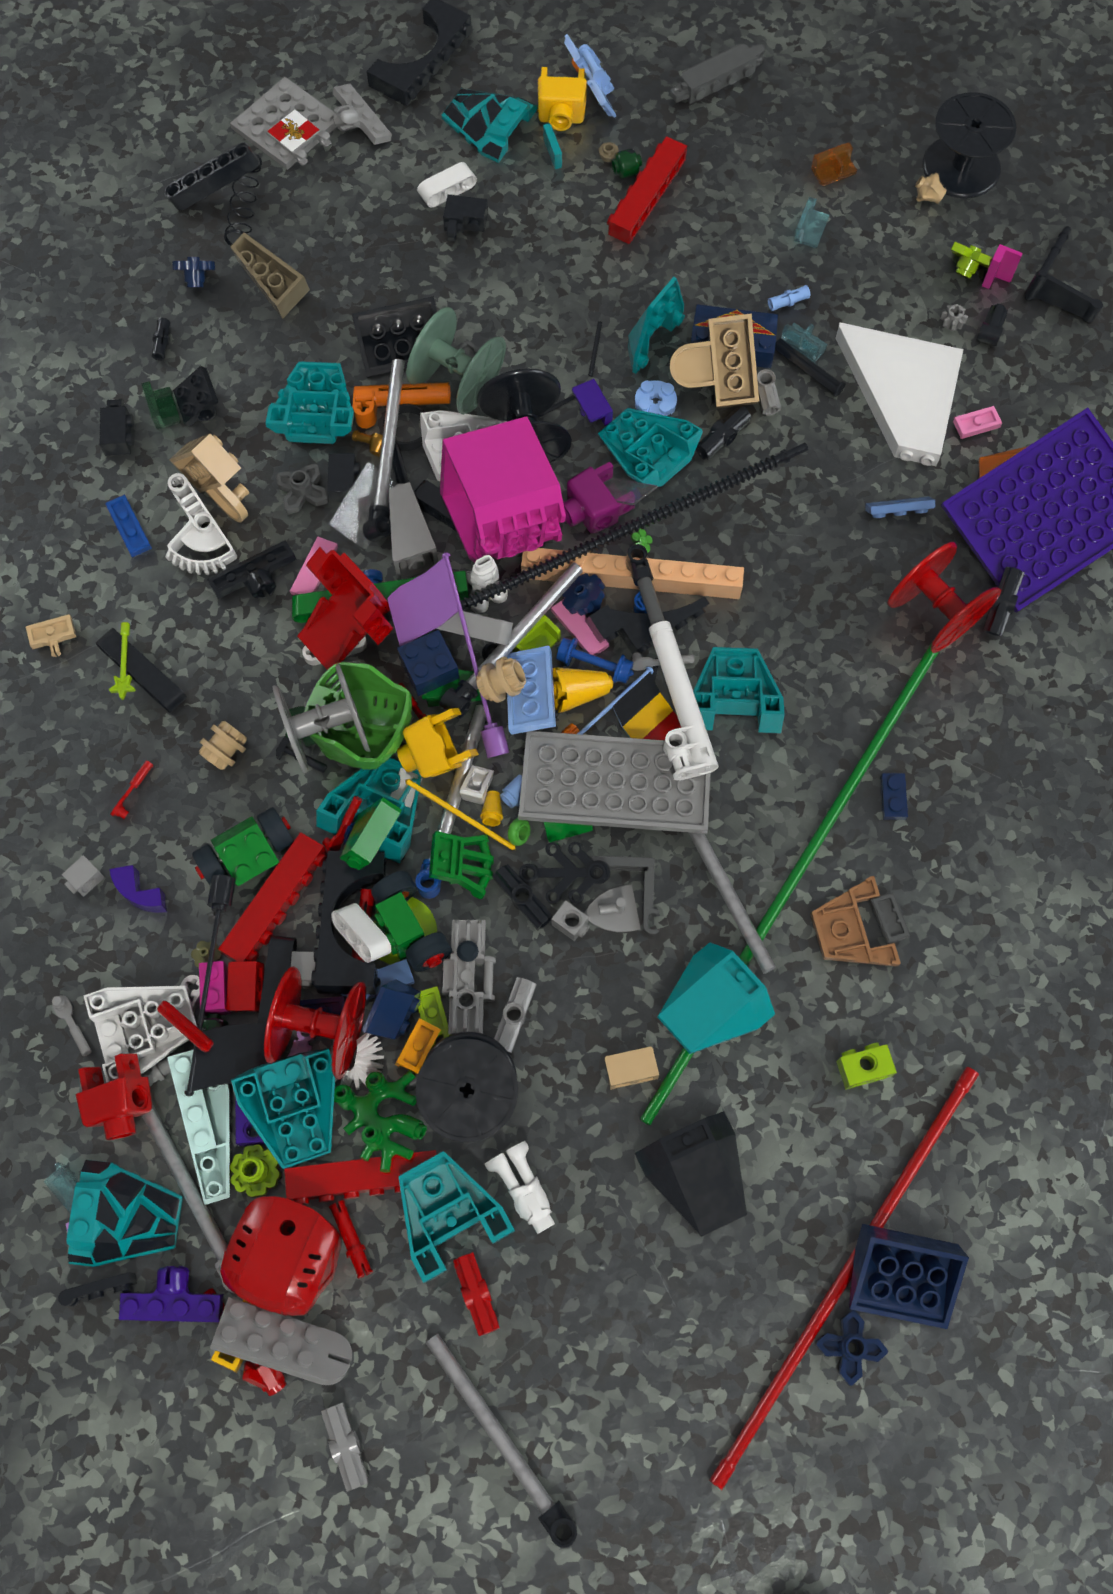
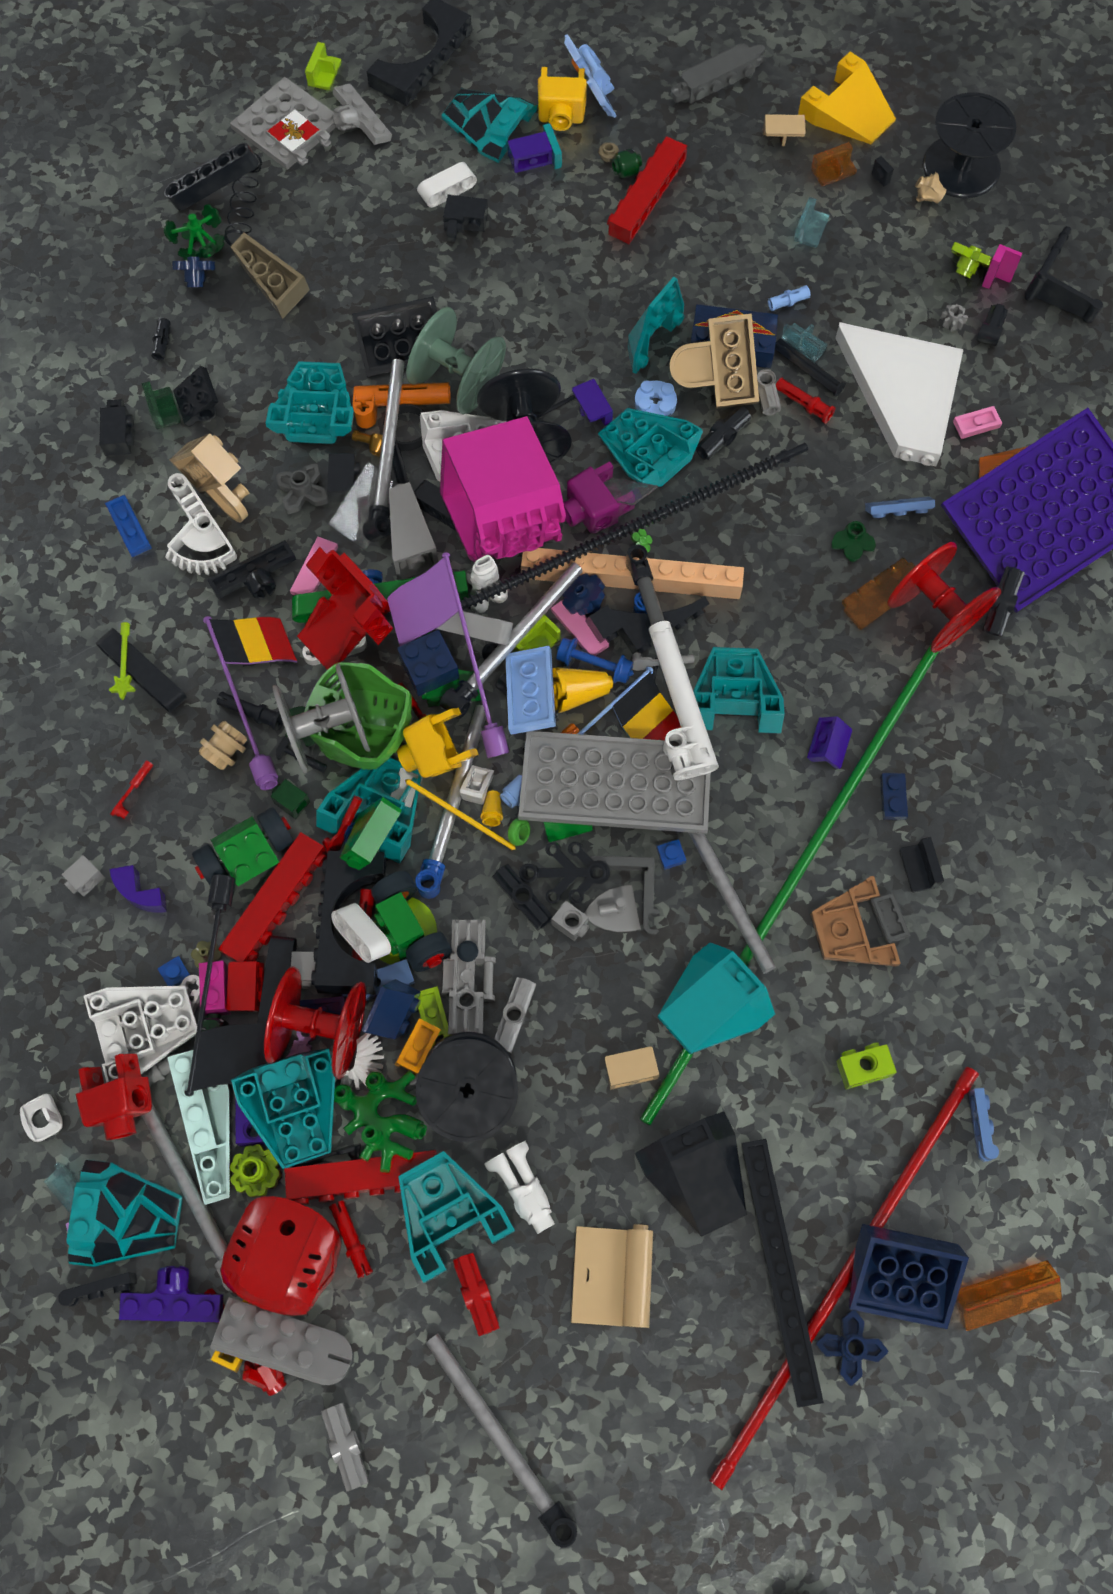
(50, 1112): none -> white piece
(51, 633): tan plate -> none
(64, 1010): light grey piece -> none
(174, 972): none -> blue plate
(185, 1026): red axle -> none
(195, 232): none -> dark green plant
(249, 643): none -> flag
(259, 713): none -> black pin
(290, 798): none -> dark green brick
(322, 68): none -> lime panel
(352, 1151): none -> black piece
(448, 865): green plate -> none
(504, 678): tan piece -> none
(530, 152): none -> dark purple brick
(595, 348): black piece -> none
(617, 1279): none -> tan door
(671, 854): none -> blue plate
(782, 1274): none -> black plate
(784, 126): none -> tan panel
(812, 404): none -> red pin
(830, 741): none -> dark purple panel
(853, 544): none -> dark green plate
(854, 108): none -> yellow wedge
(875, 597): none -> clear orange windscreen
(882, 171): none -> black plate
(922, 866): none -> black panel
(982, 1125): none -> medium blue plate
(1009, 1295): none -> clear orange panel

